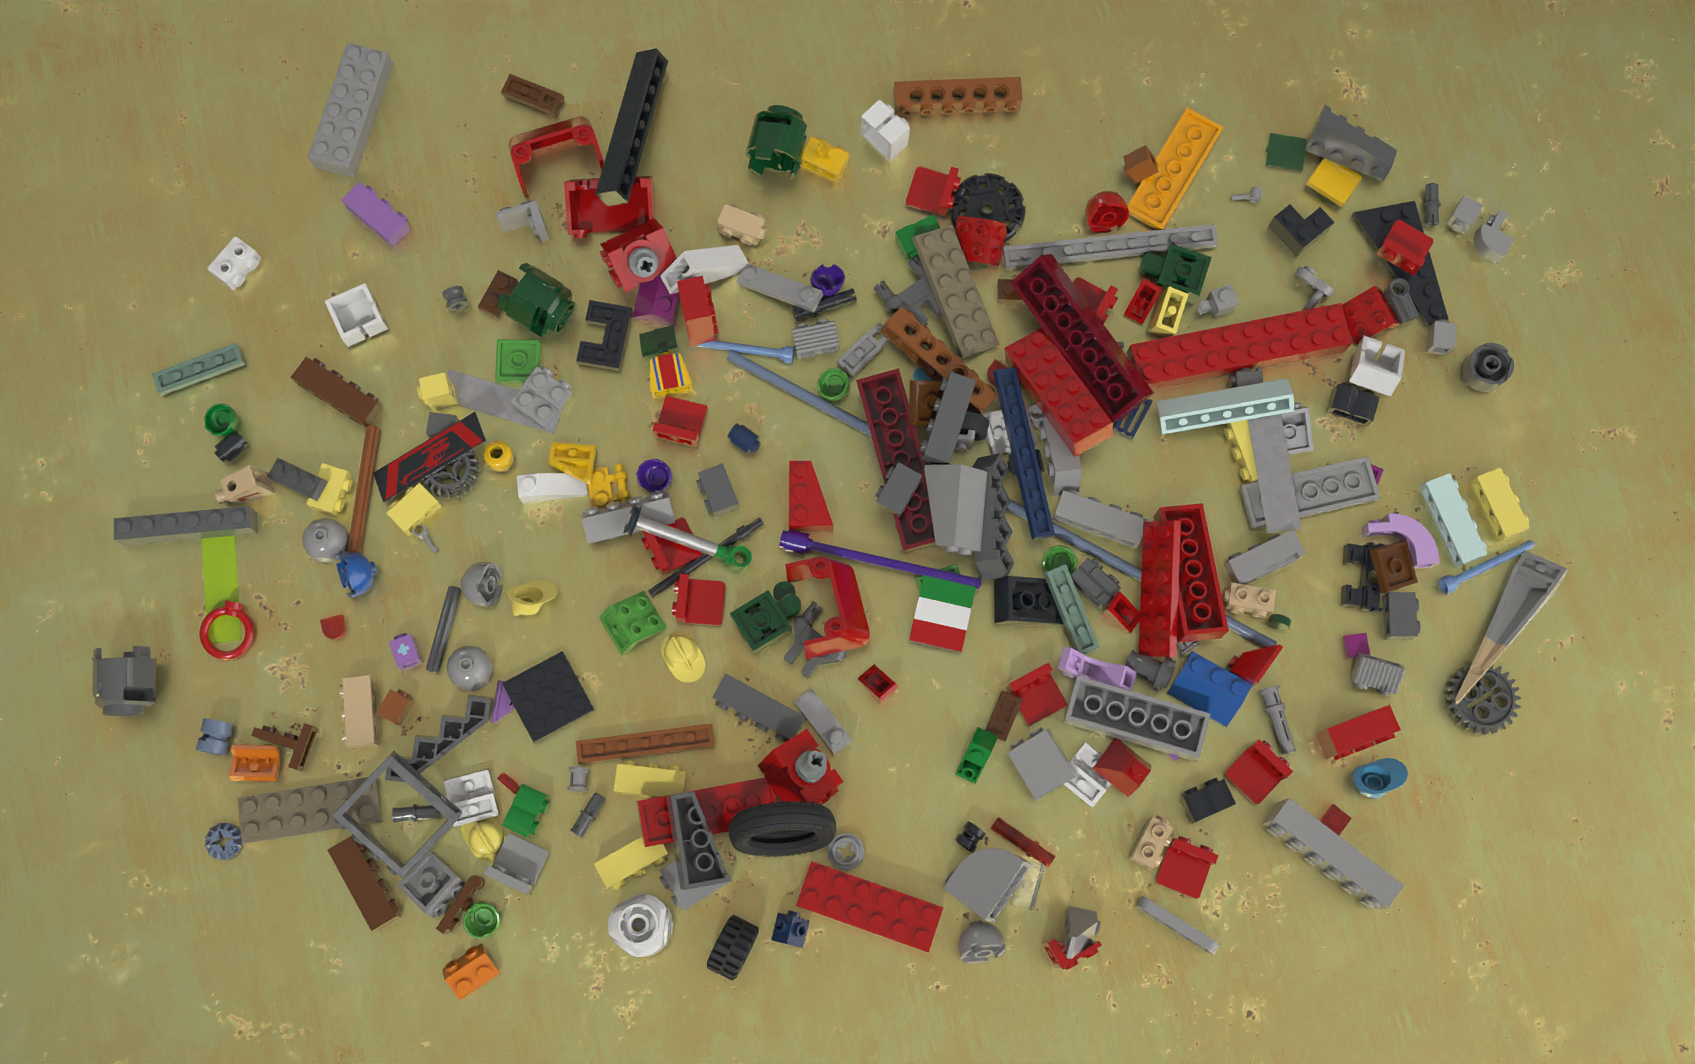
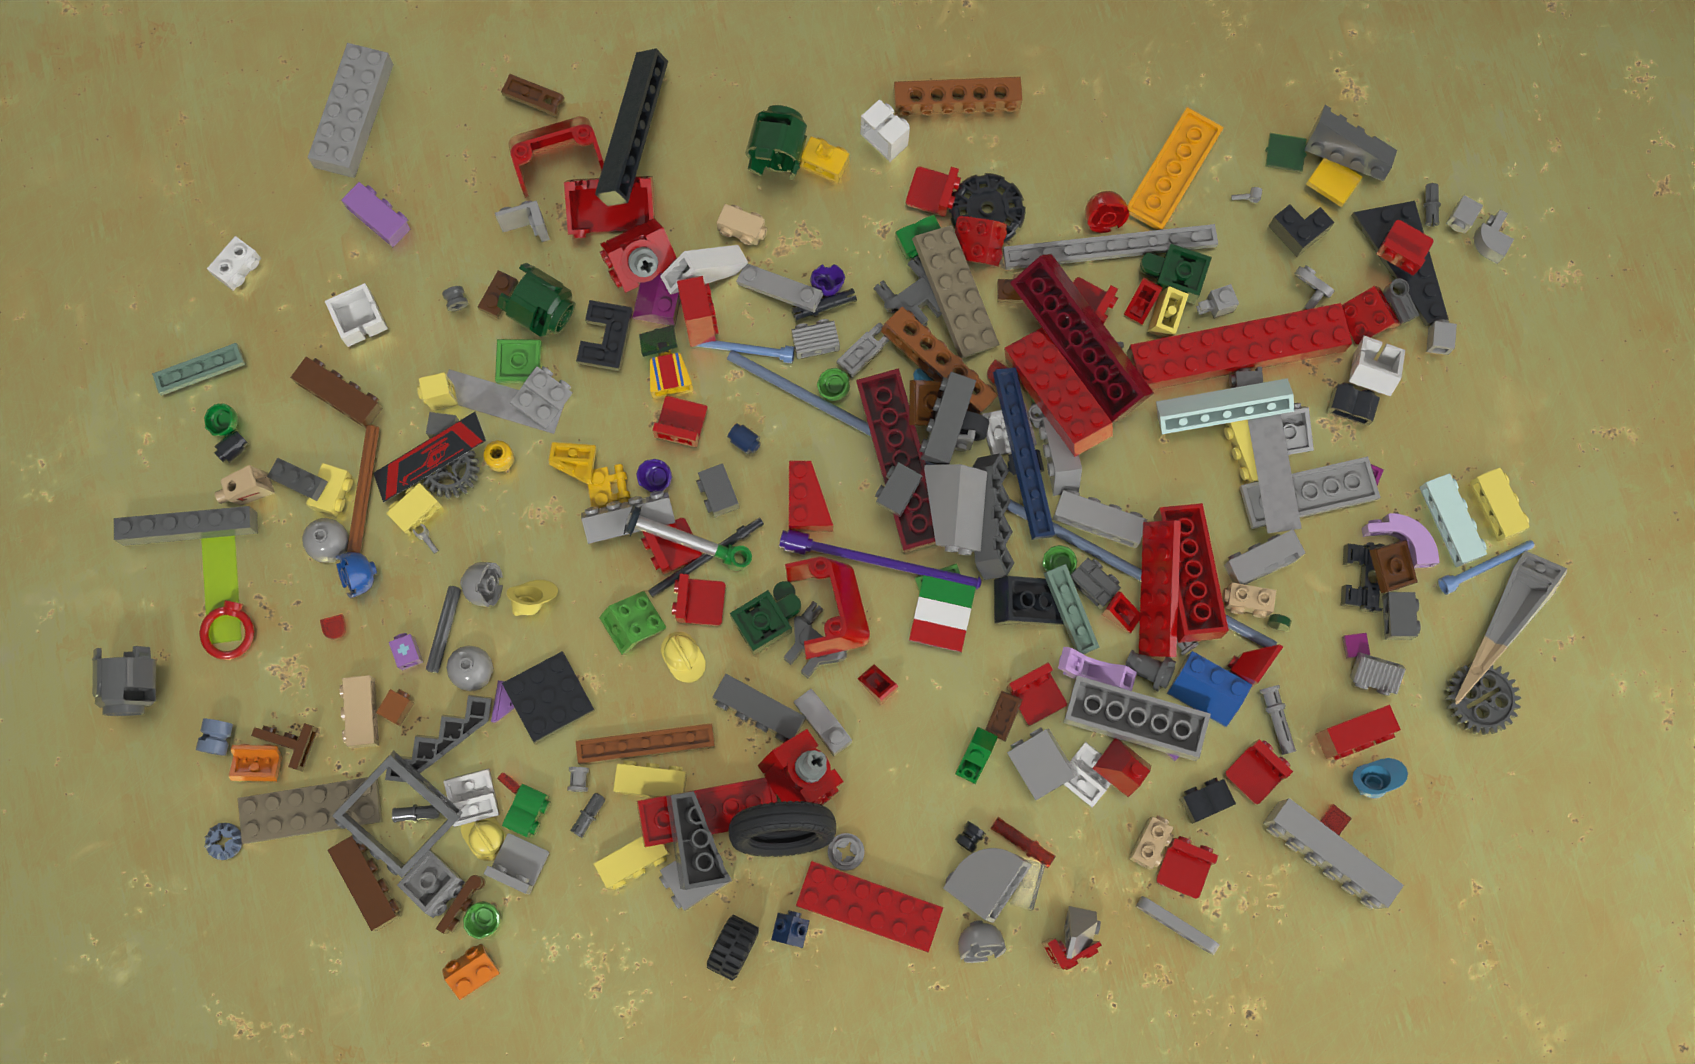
(549, 487): white slope -> none
(655, 925): white piece -> none
(1124, 431): dark blue tile -> none
(1140, 164): dark orange brick -> none
(1487, 367): dark grey brick -> none

